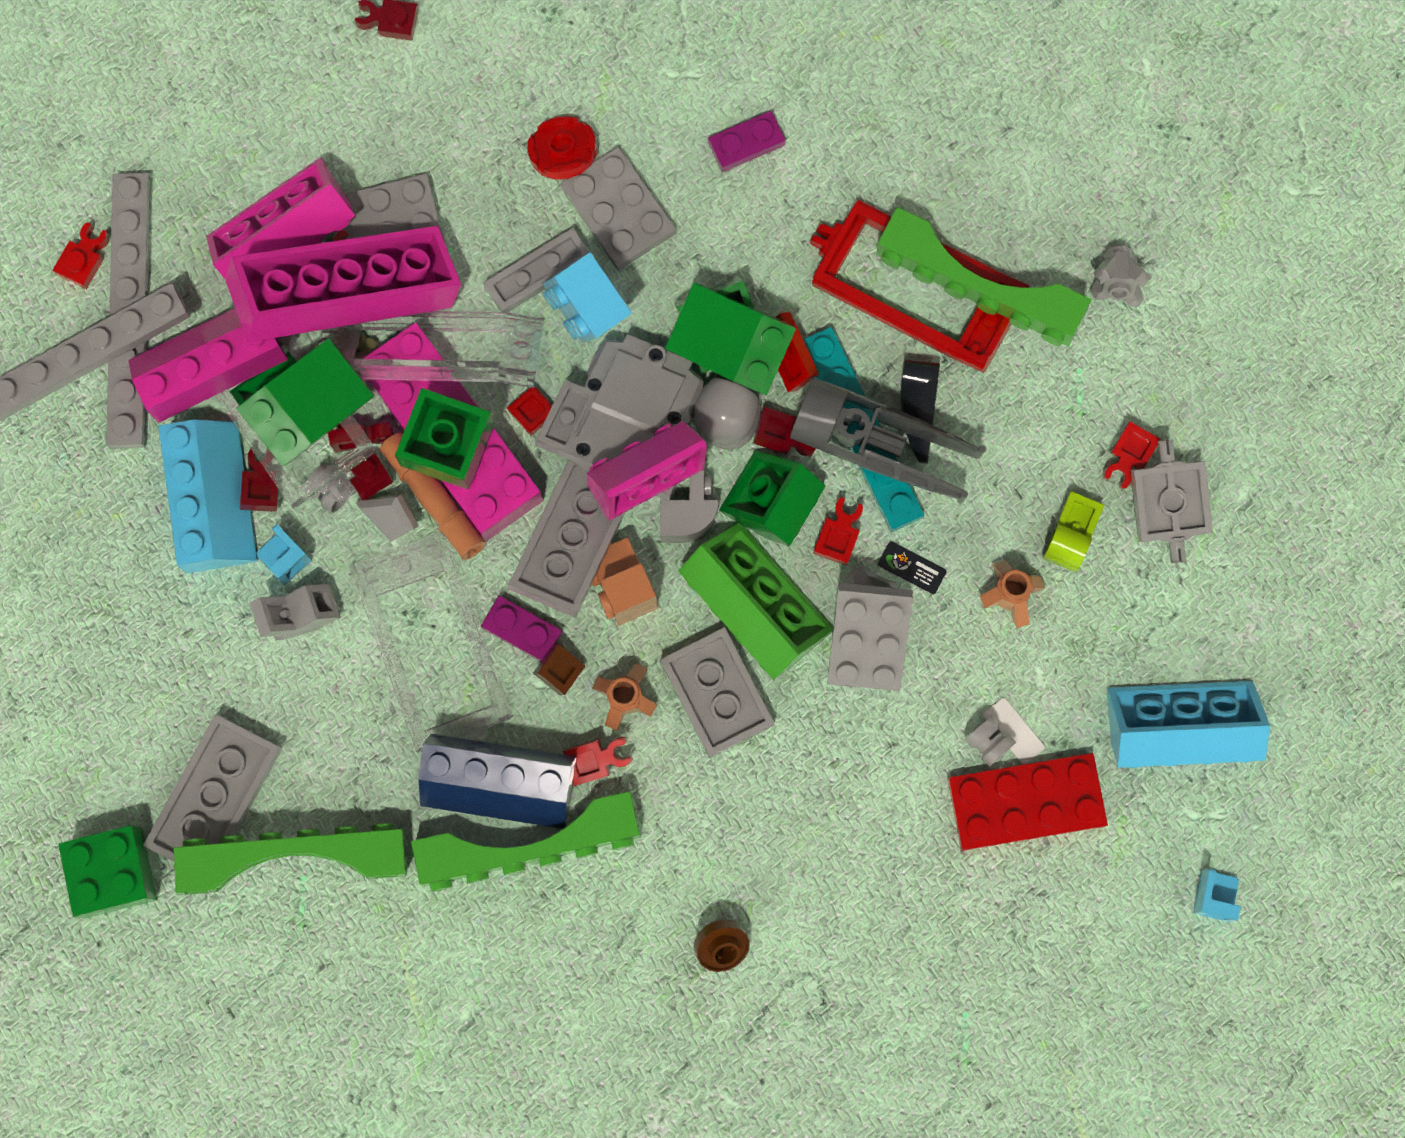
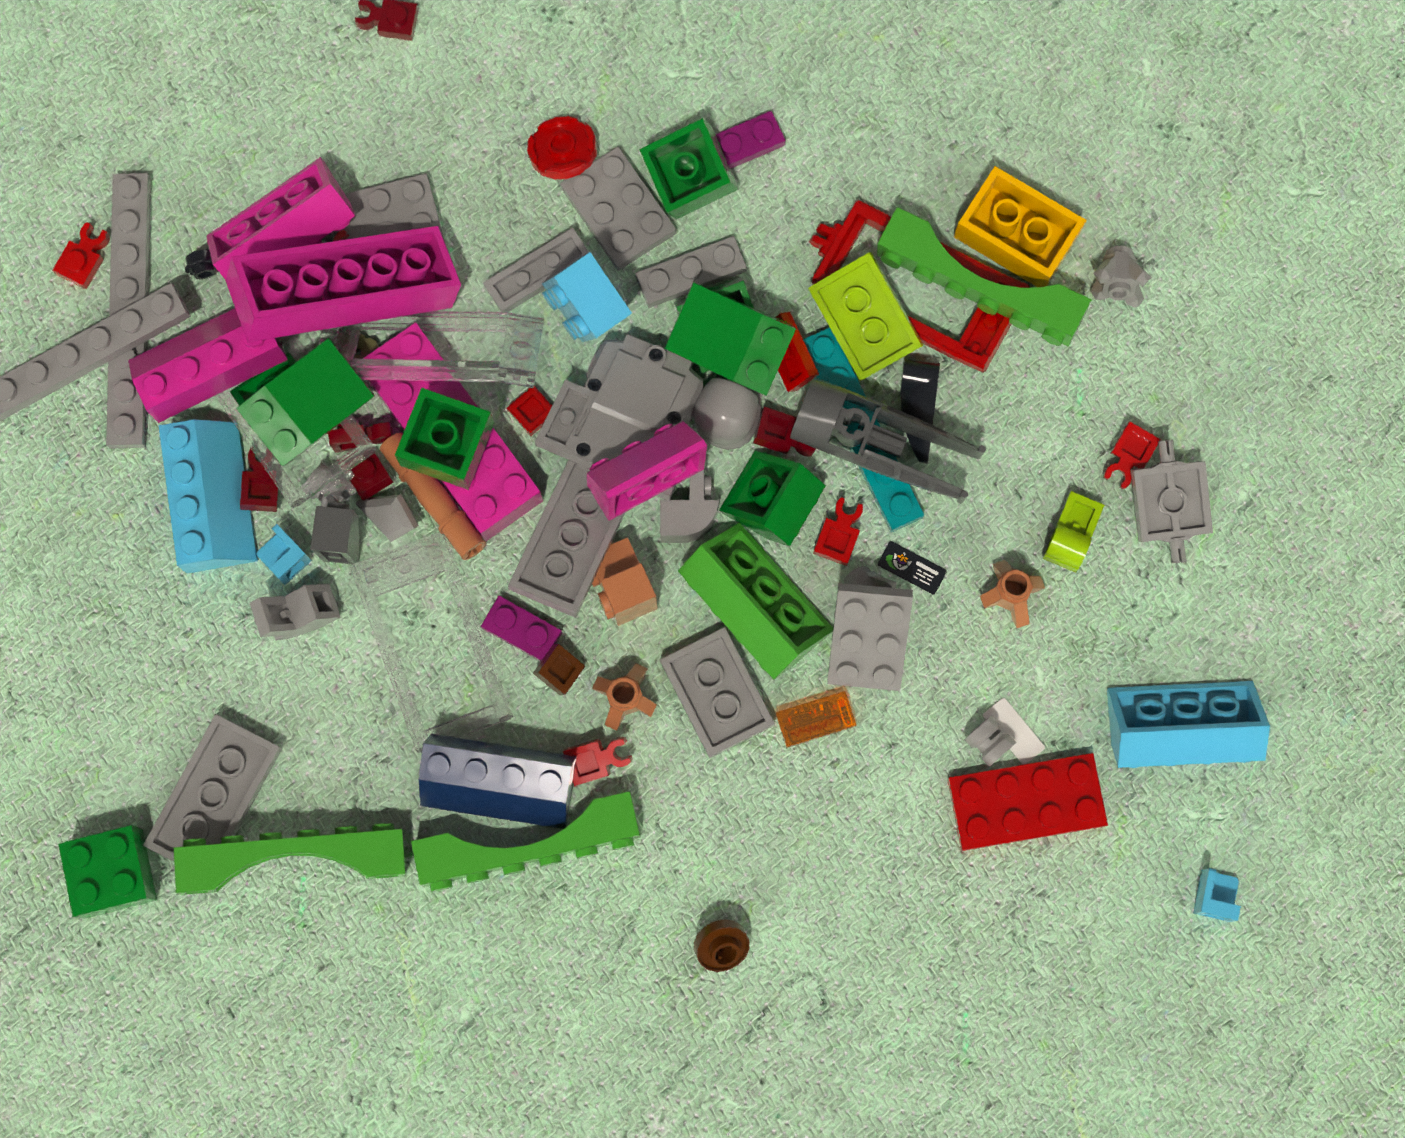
(200, 264): none -> black plate
(336, 534): none -> dark grey slope
(689, 169): none -> green brick
(700, 266): none -> light grey plate
(815, 719): none -> clear orange tile
(865, 316): none -> lime plate
(1019, 228): none -> yellow brick

